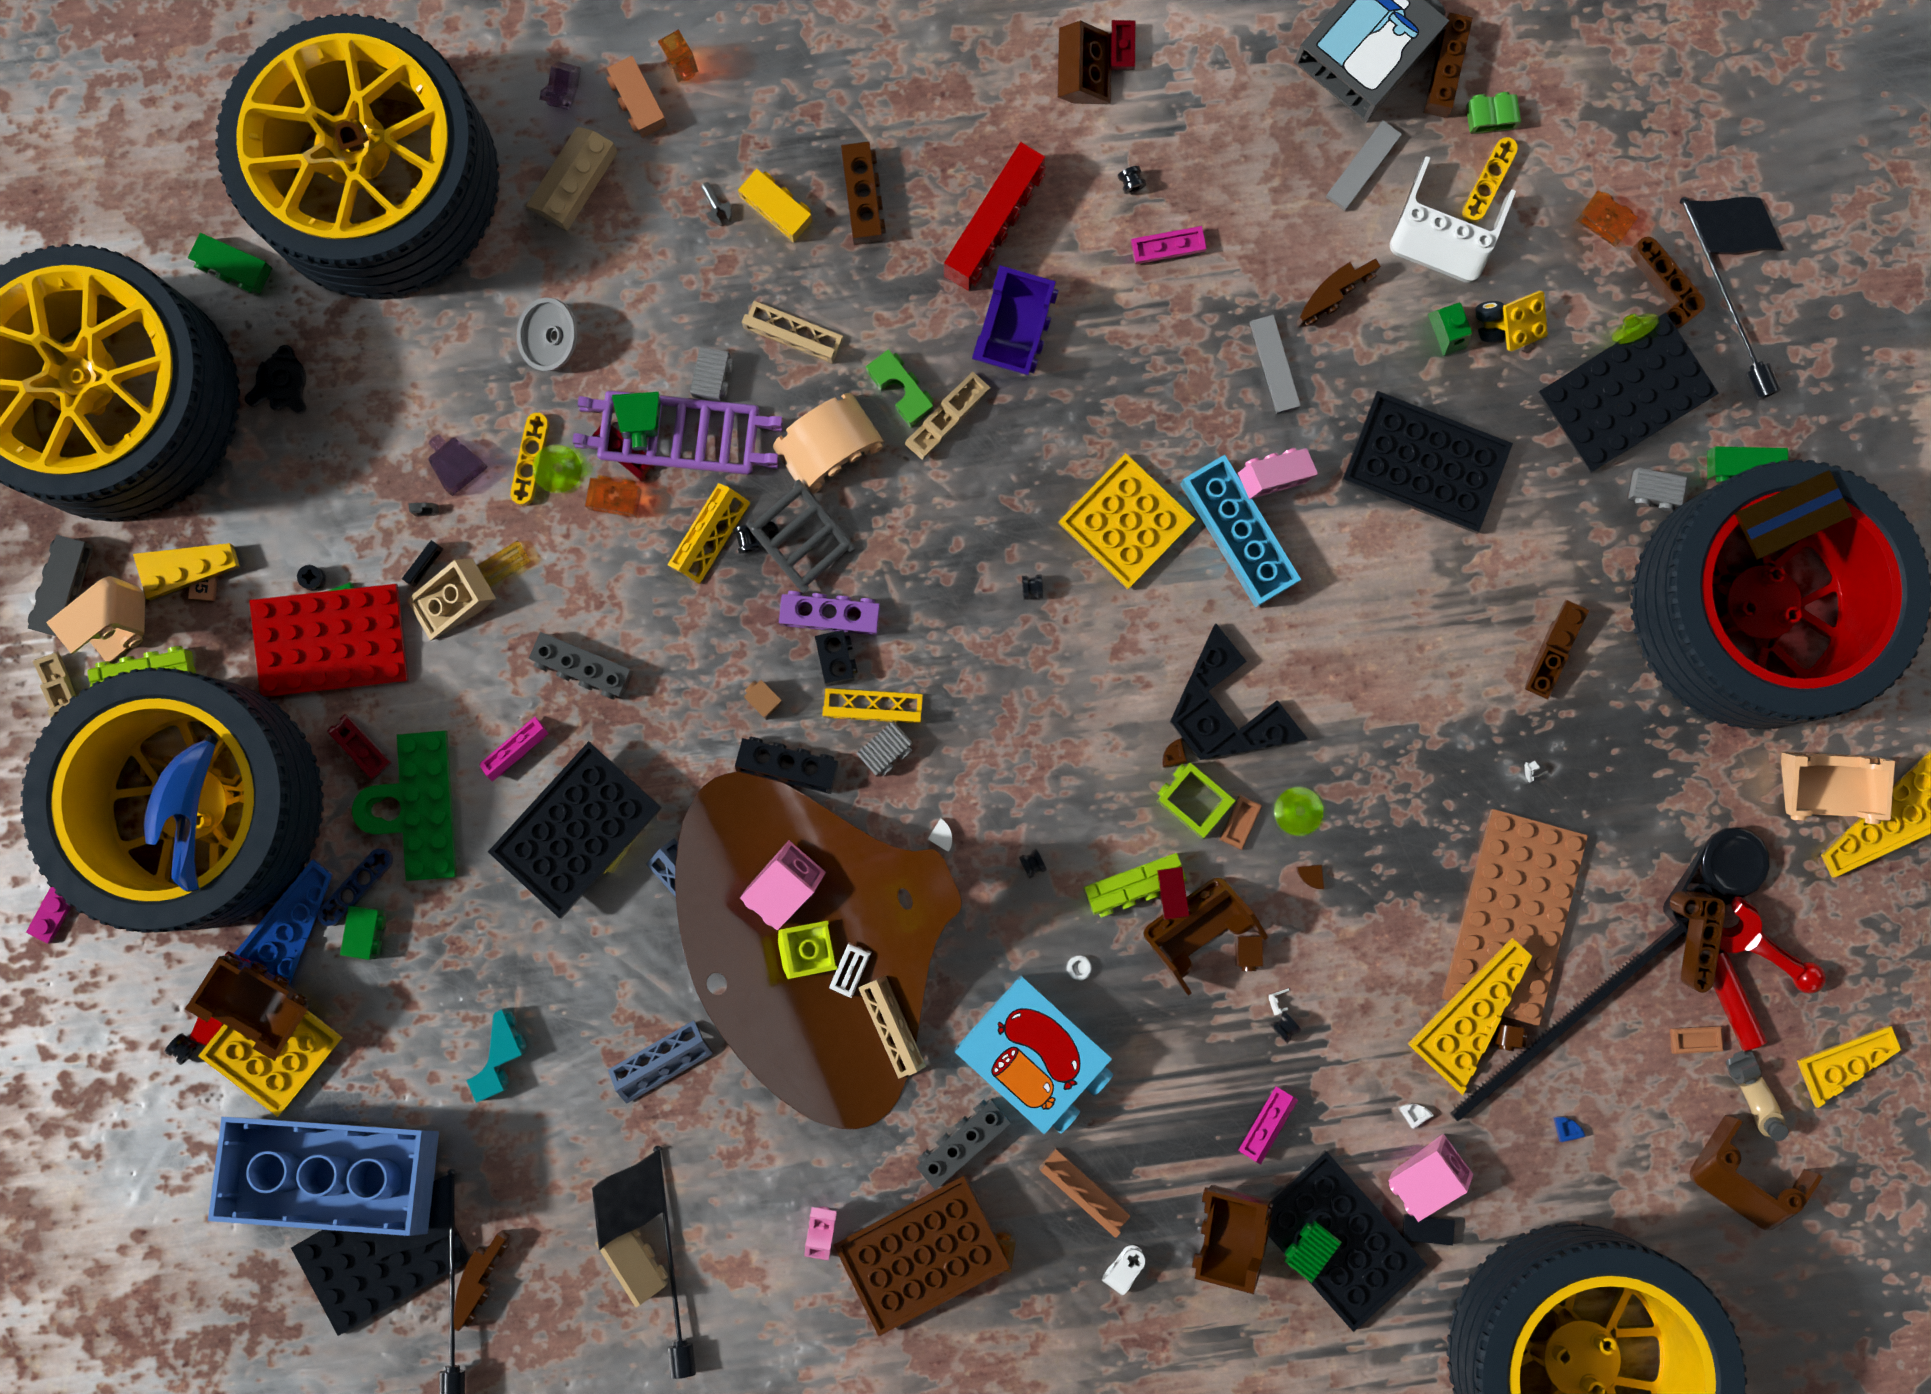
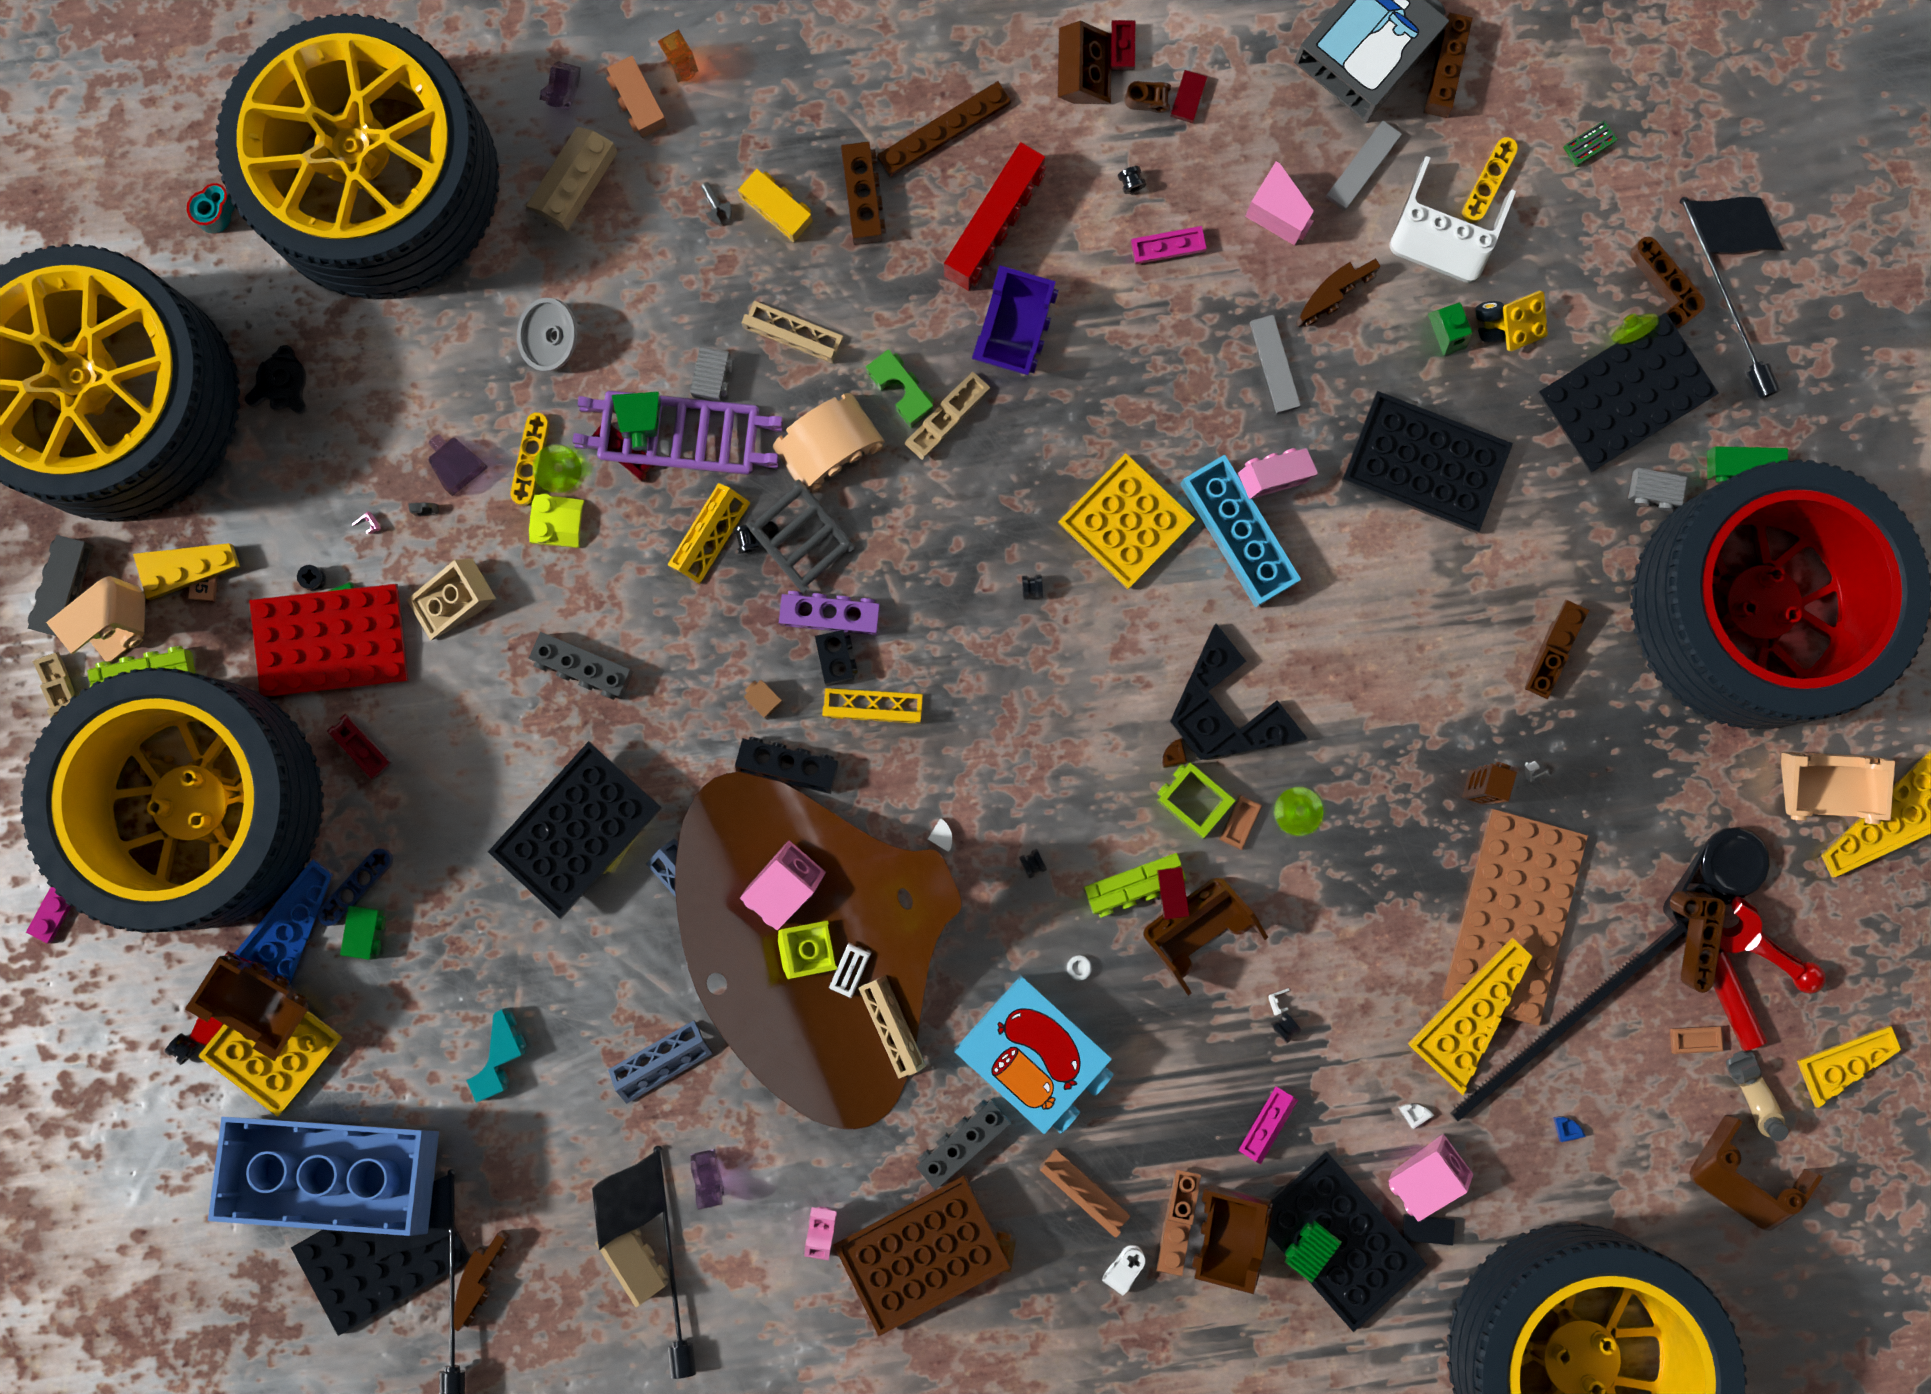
(178, 796): blue piece -> none
(210, 208): none -> teal piece
(229, 264): green brick -> none
(351, 135): reddish brown plate -> none
(369, 517): none -> bright pink piece
(422, 563): black tile -> none
(424, 803): green plate -> none
(513, 749): dark pink plate -> none
(522, 553): clear yellow tile -> none
(555, 521): none -> neon yellow slope
(624, 505): clear orange brick -> none
(707, 1179): none -> clear purple brick
(885, 749): light grey brick -> none
(943, 129): none -> reddish brown plate
(1153, 96): none -> reddish brown piece
(1178, 1223): none -> nougat slope
(1188, 96): none -> dark red tile
(1248, 952): reddish brown brick -> none
(1281, 207): none -> bright pink slope
(1311, 876): reddish brown tile -> none
(1490, 784): none -> reddish brown brick
(1493, 113): bright green brick -> none
(1510, 1036): reddish brown plate -> none
(1590, 143): none -> tile
(1611, 229): clear orange brick -> none
(1793, 514): dark brown tile -> none

